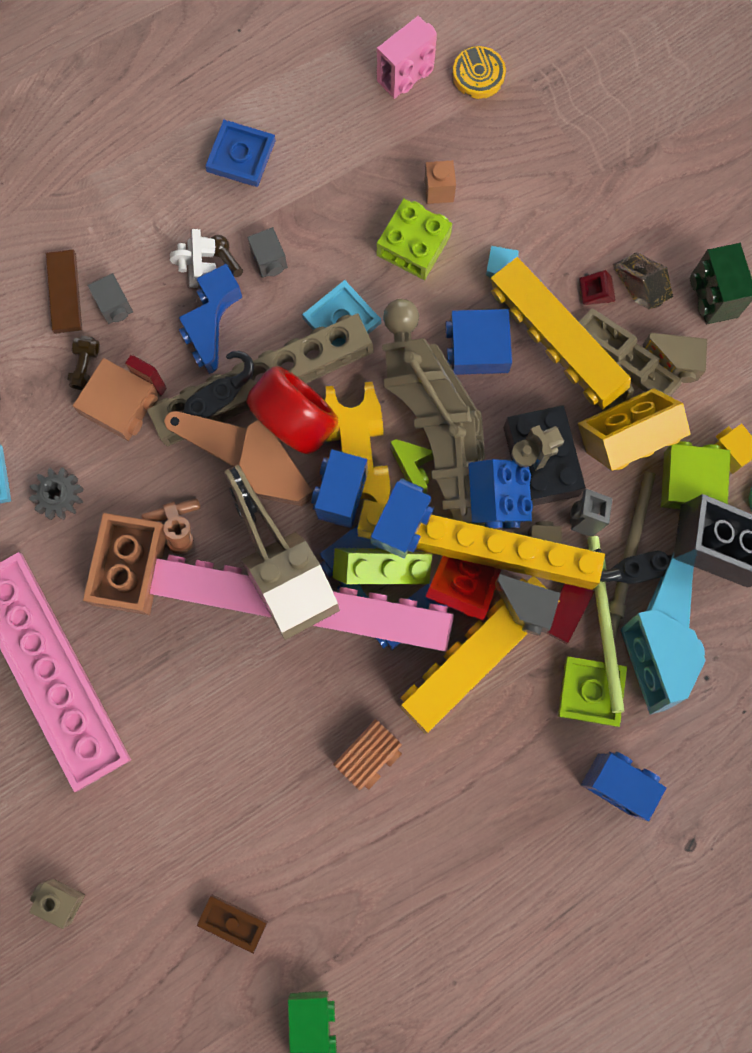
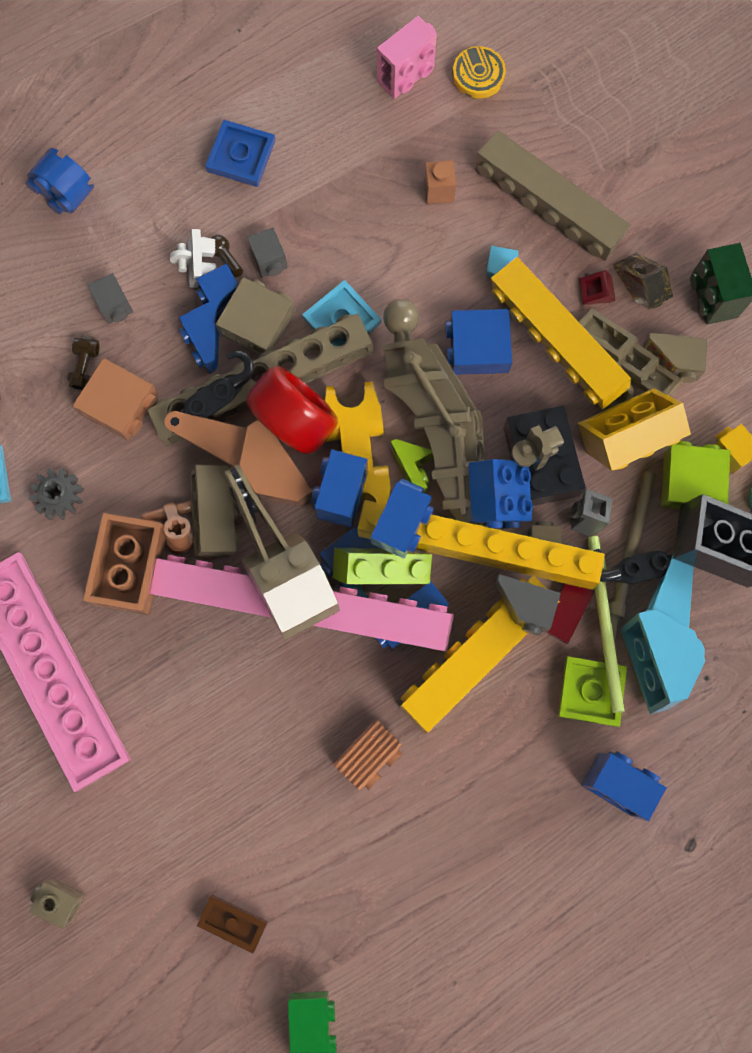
(59, 181): none -> blue brick
(64, 291): reddish brown tile -> none
(146, 372): dark red tile -> none
(212, 512): none -> dark tan brick
(256, 316): none -> dark tan brick
(414, 238): lime brick -> none
(464, 586): red plate -> none
(551, 195): none -> dark tan brick

